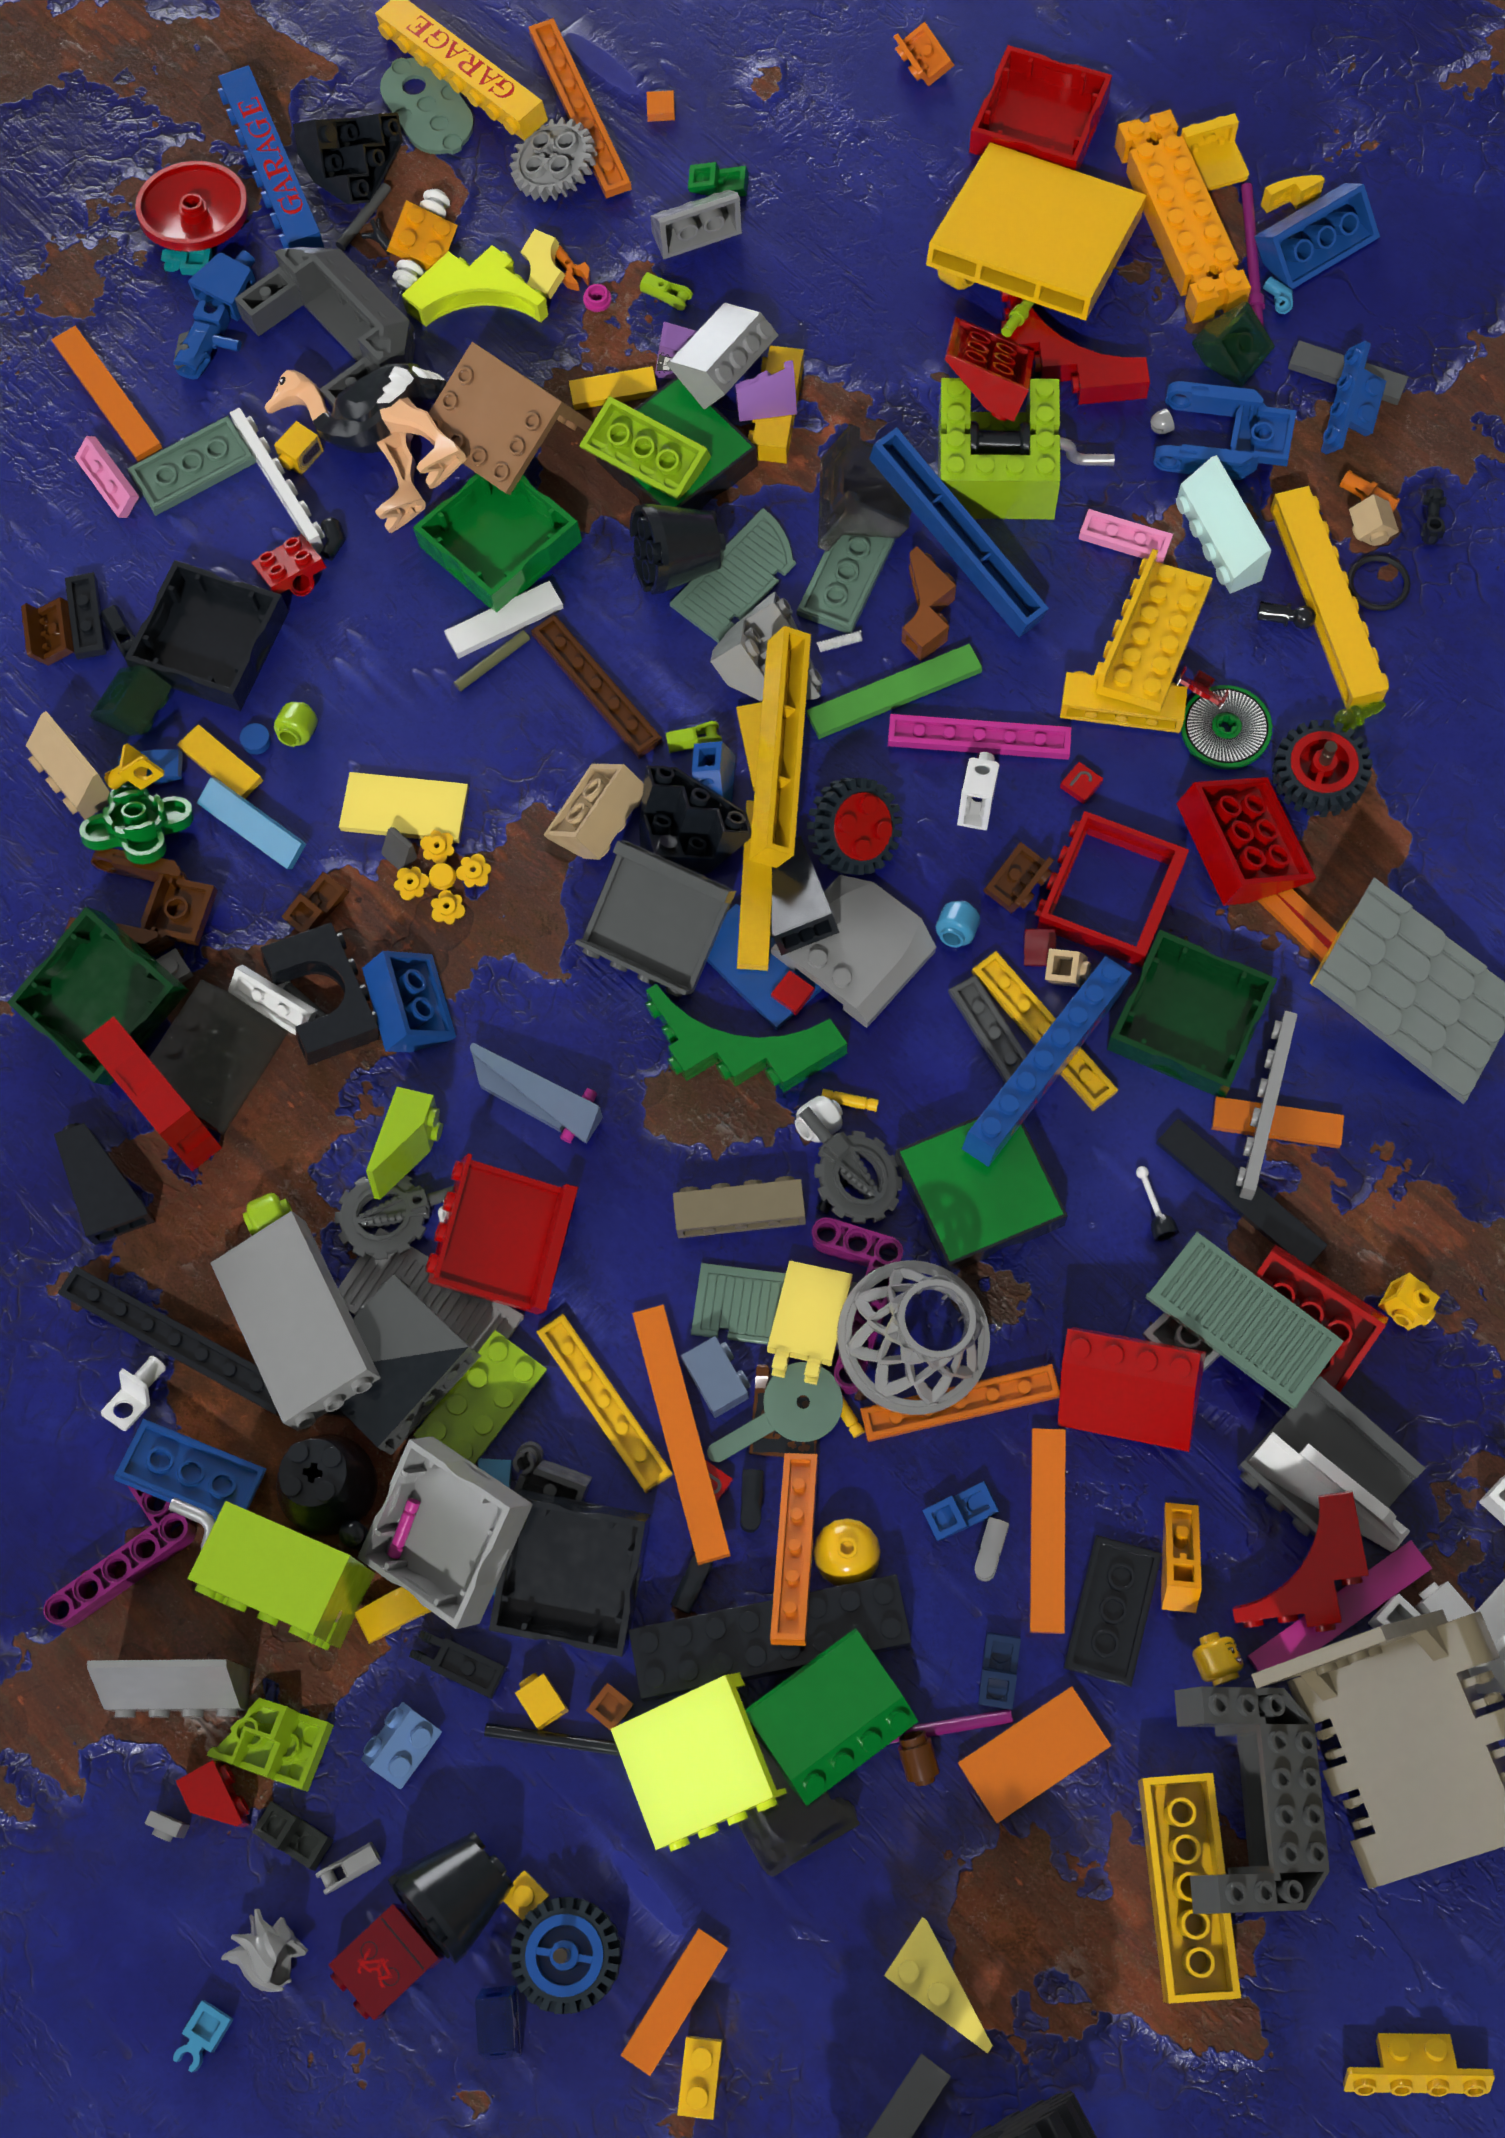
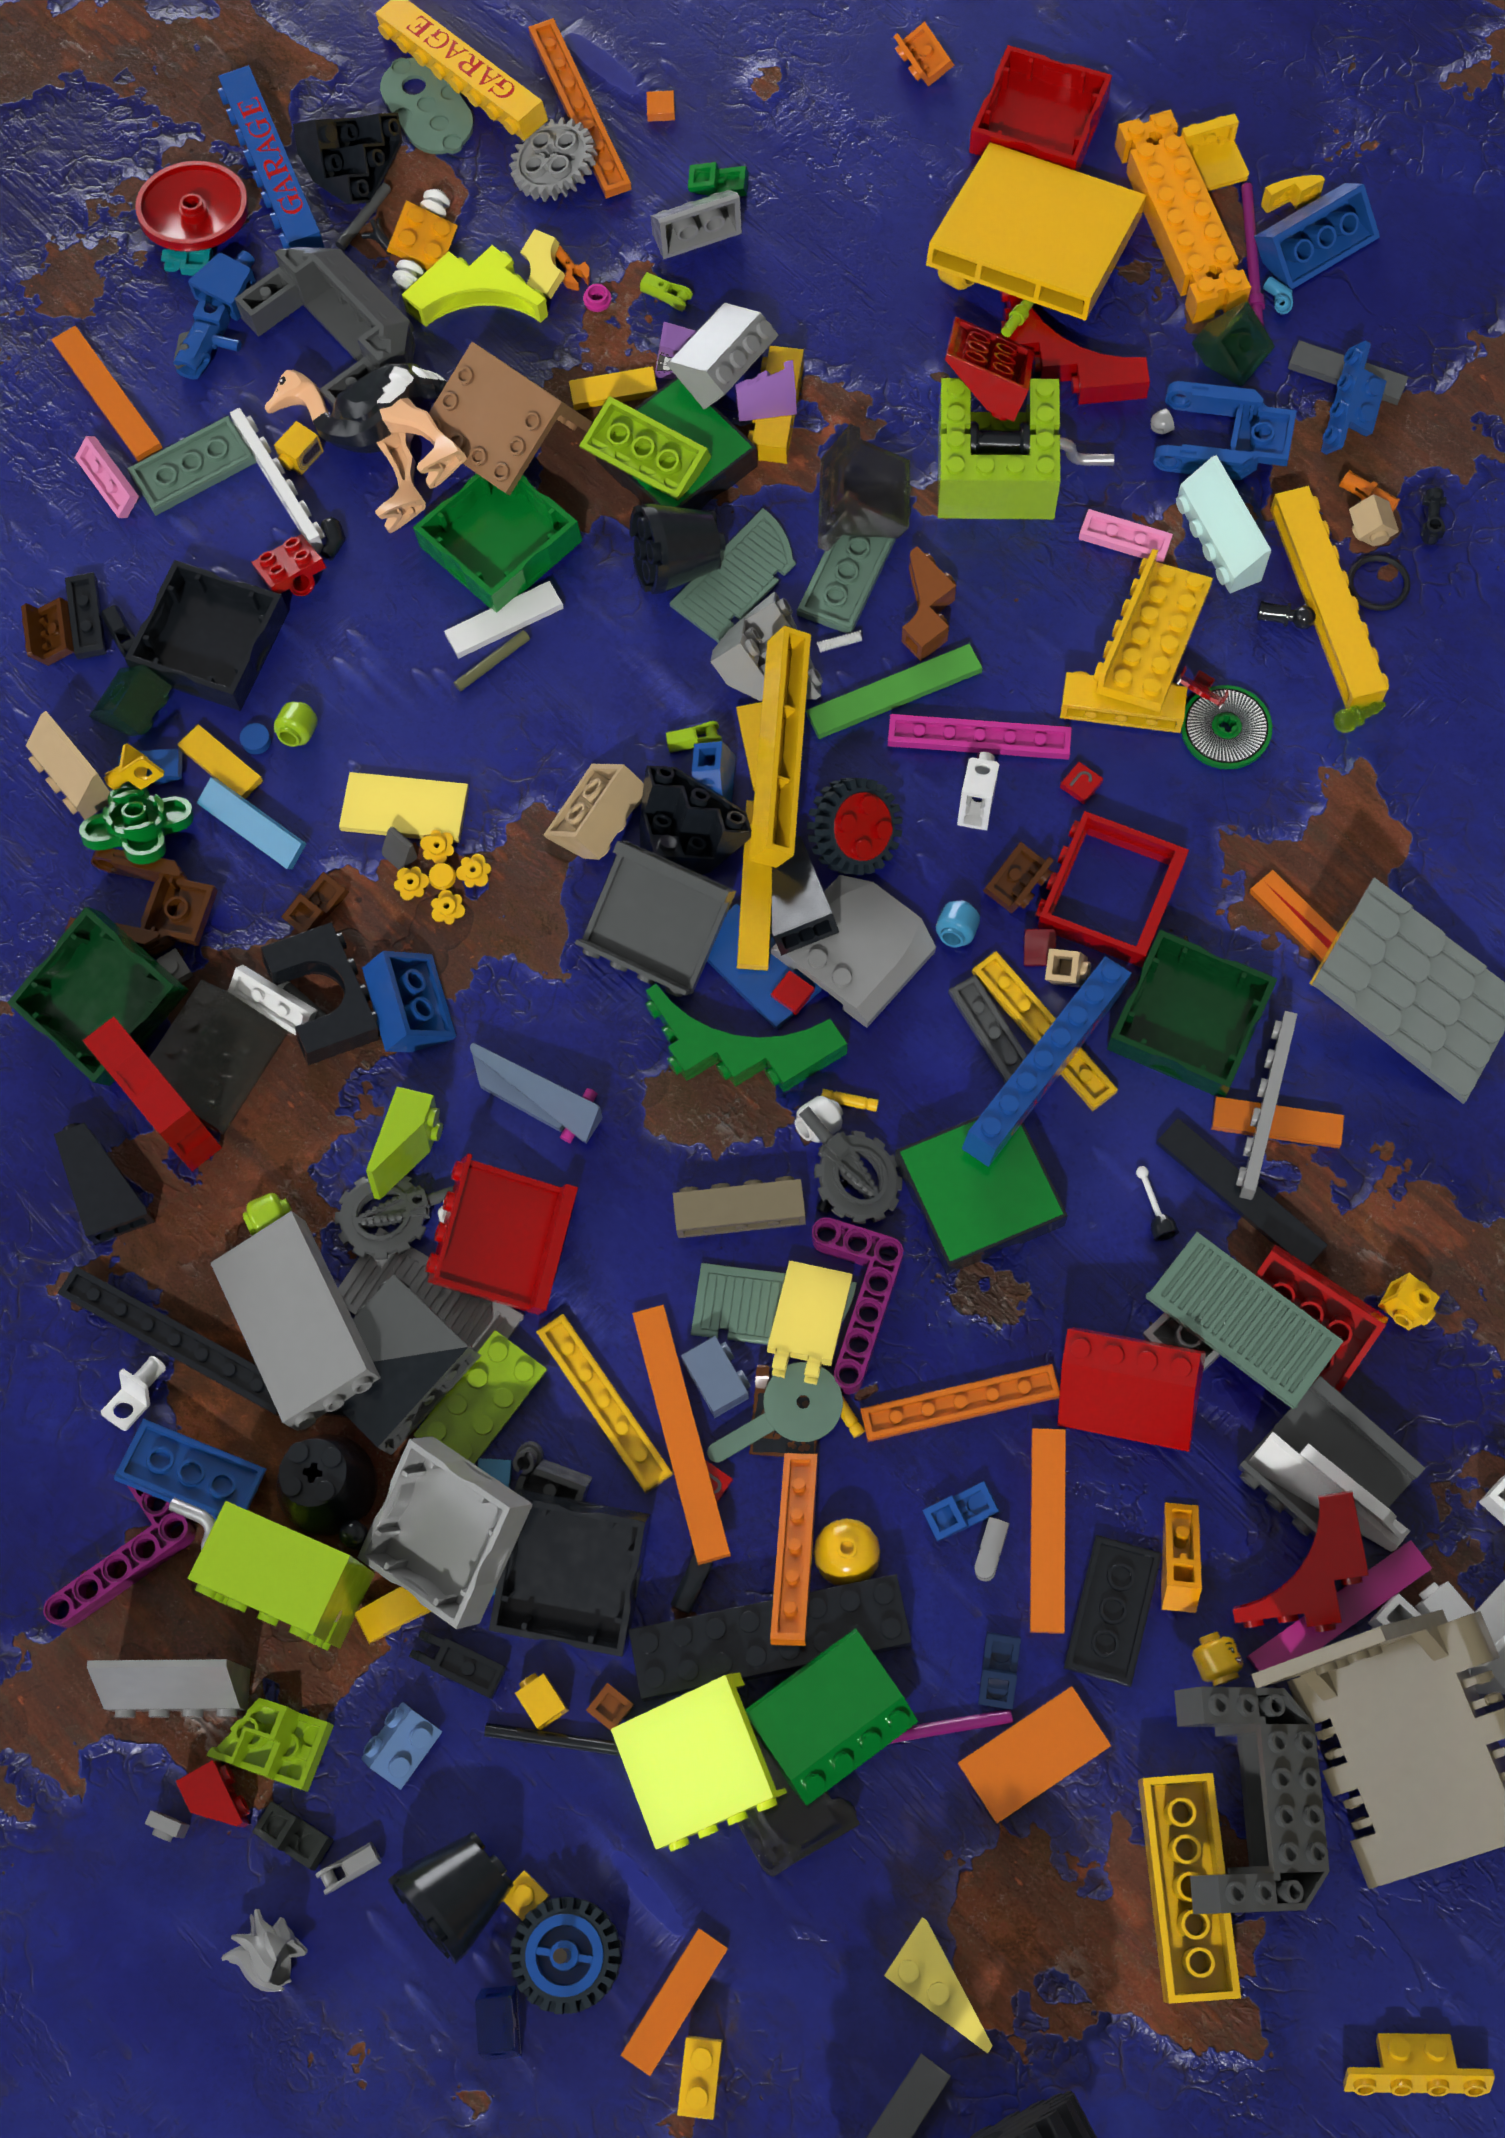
(205, 2032): dark azure plate -> none
(384, 1962): dark red panel -> none
(403, 1528): dark pink wheel -> none
(596, 686): reddish brown tile -> none
(751, 1499): black bar -> none
(911, 1352): light grey piece -> none
(918, 1758): reddish brown brick -> none
(958, 532): blue brick -> none
(1244, 839): red slope -> none
(1321, 768): wheel -> none

